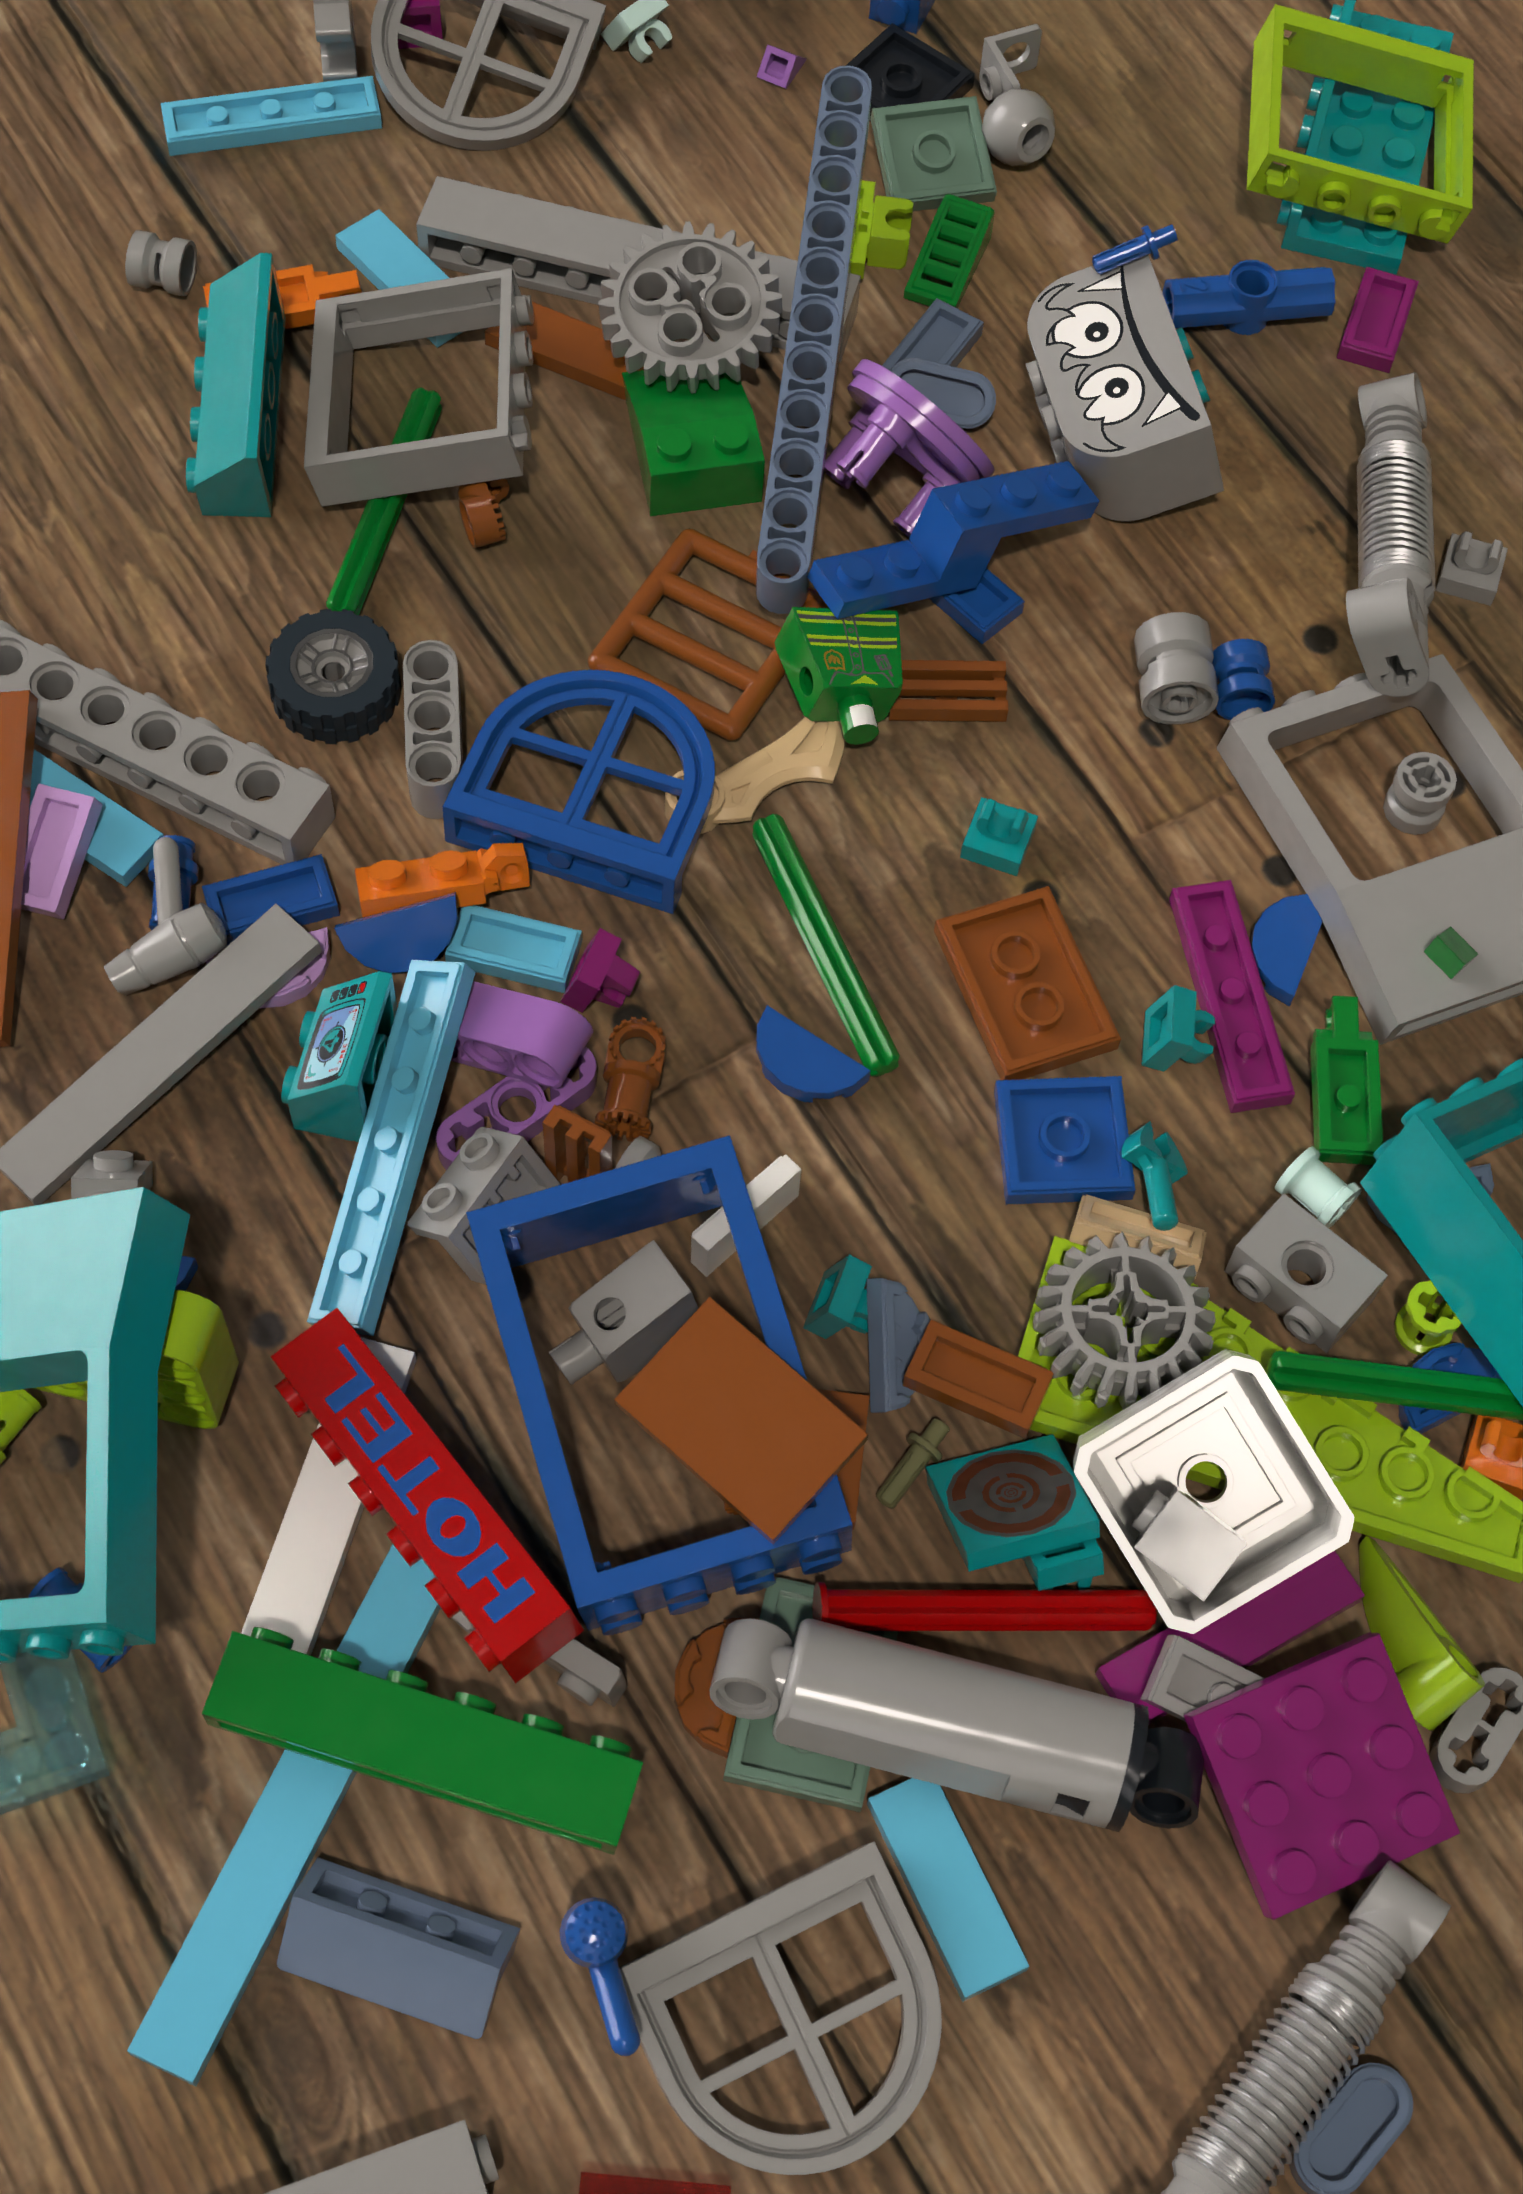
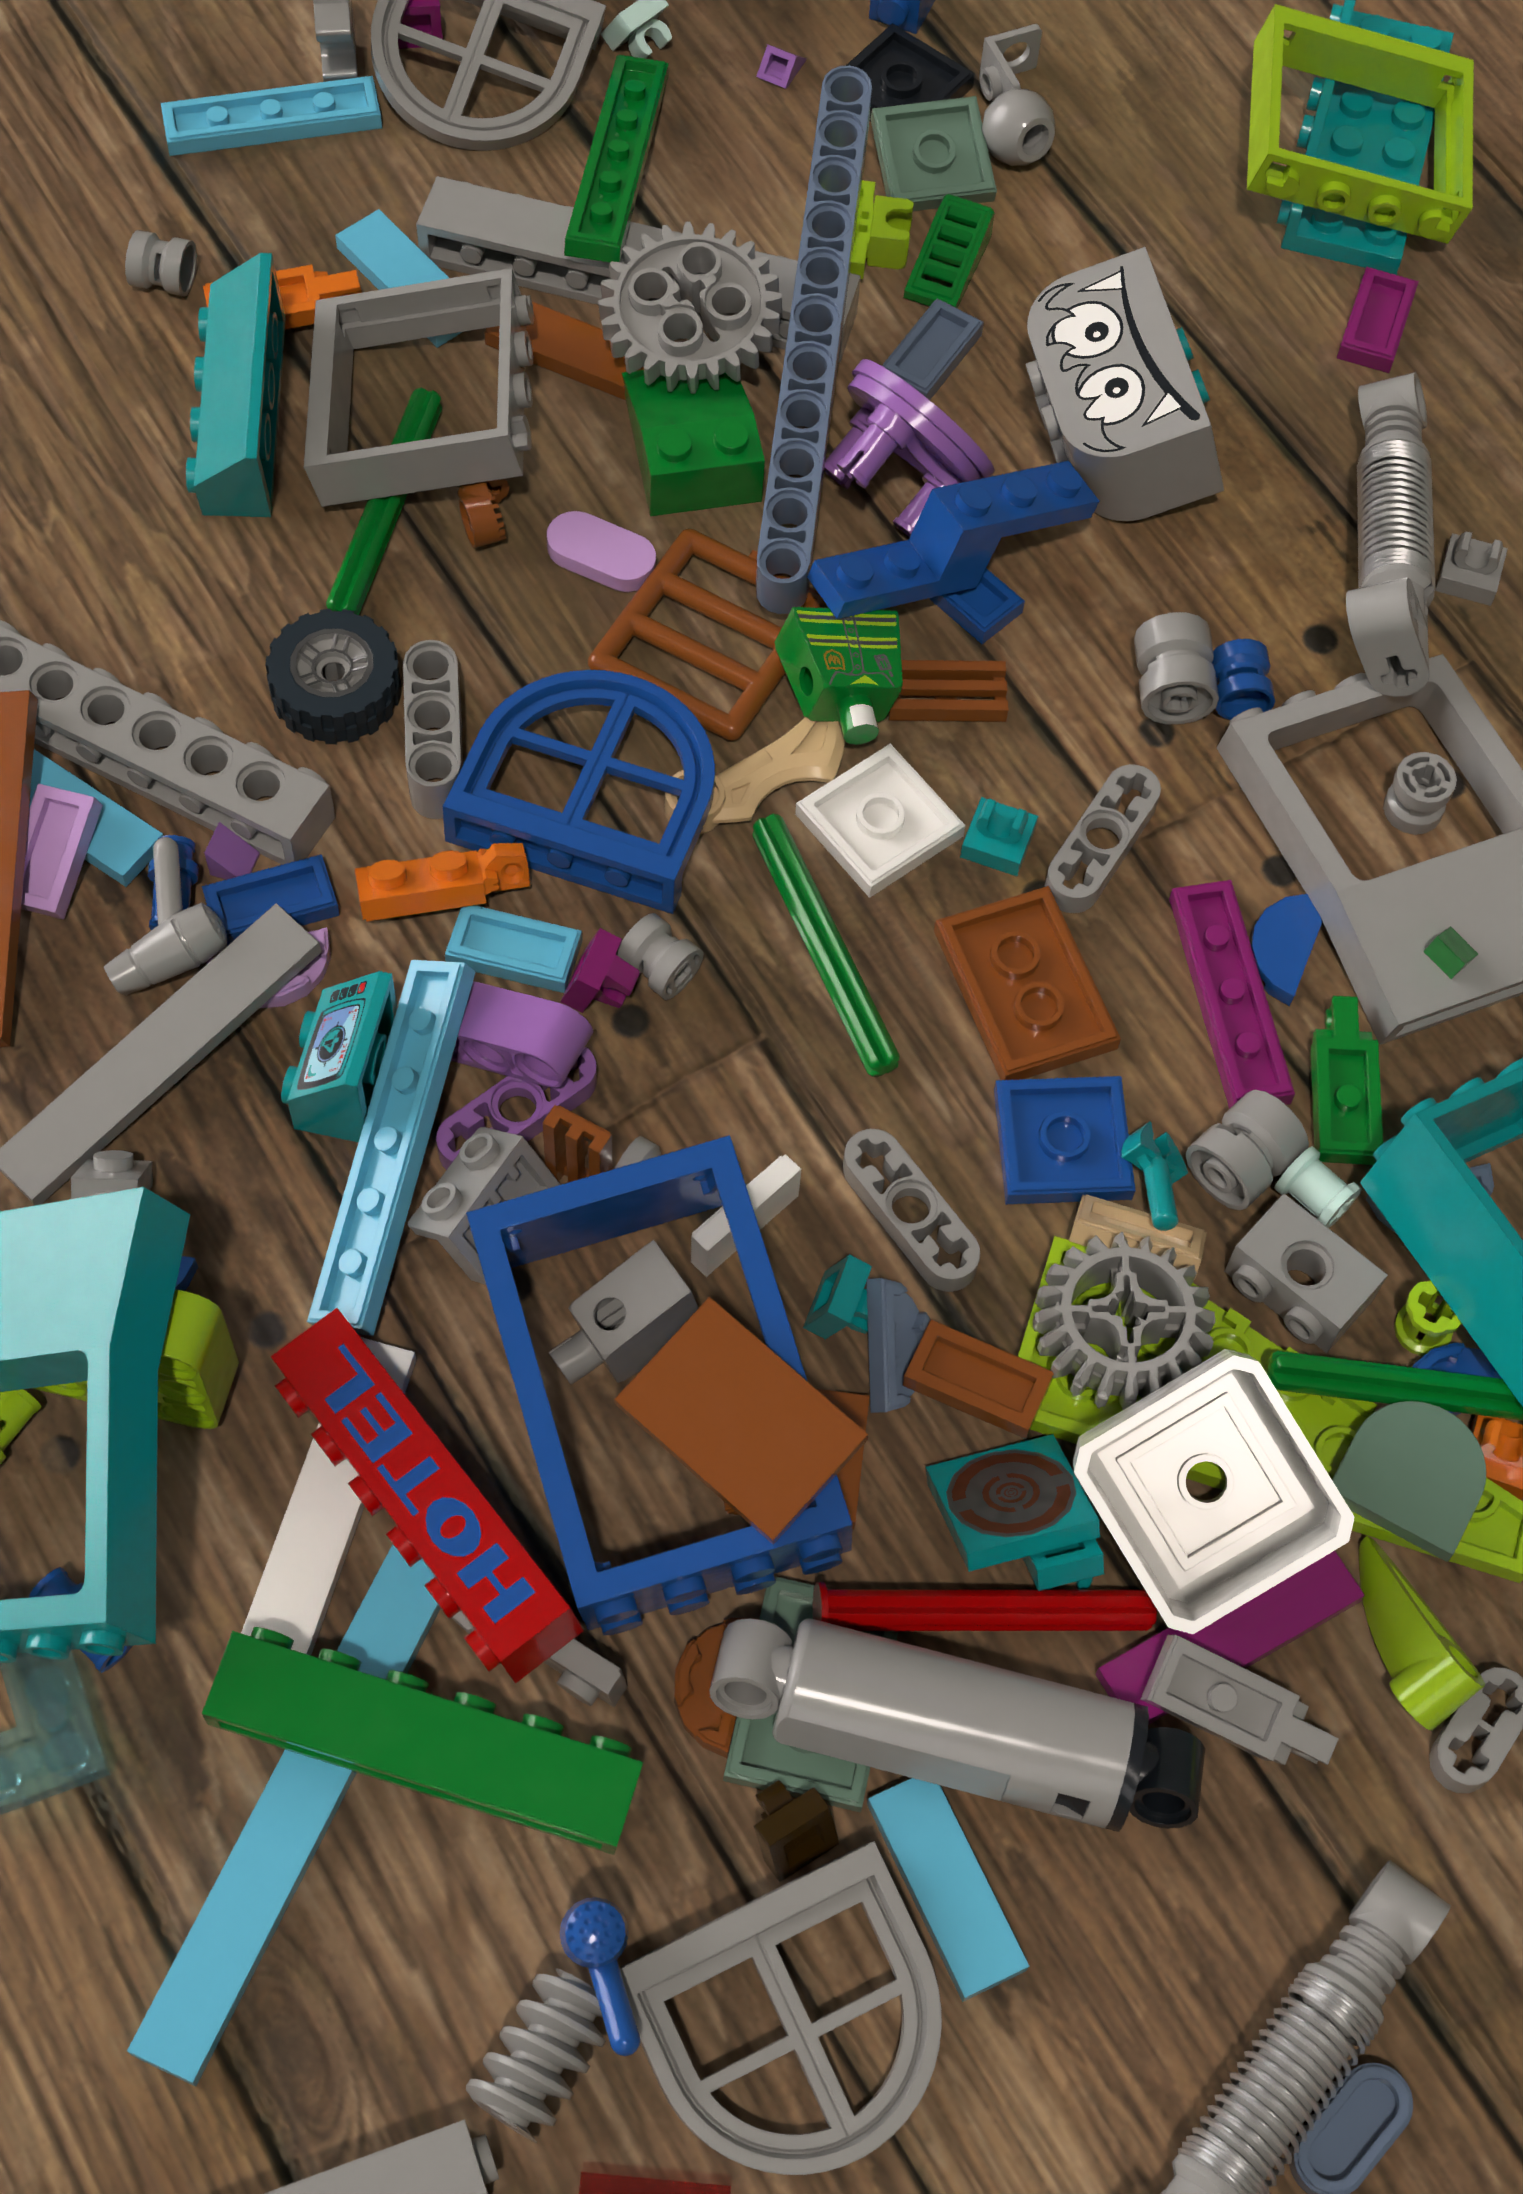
(229, 854): none -> medium lavender piece
(396, 1947): sand blue panel -> none
(401, 935): blue tile -> none
(539, 2053): none -> light grey piece
(600, 550): none -> lavender tile
(616, 160): none -> green tile
(630, 1081): dark orange connector -> none
(660, 957): none -> light grey wheel
(792, 1829): none -> dark brown tile
(803, 1063): blue tile -> none
(880, 820): none -> white tile
(922, 1450): olive piece -> none
(952, 1234): none -> light grey beam
(958, 392): sand blue tile -> none
(1103, 814): none -> light grey beam
(1134, 249): blue piece -> none
(1171, 1030): teal tile -> none
(1186, 1541): brick -> none
(1245, 1151): none -> light grey wheel
(1250, 297): blue piece -> none
(1321, 1775): magenta plate -> none
(1414, 1475): none -> sand green tile

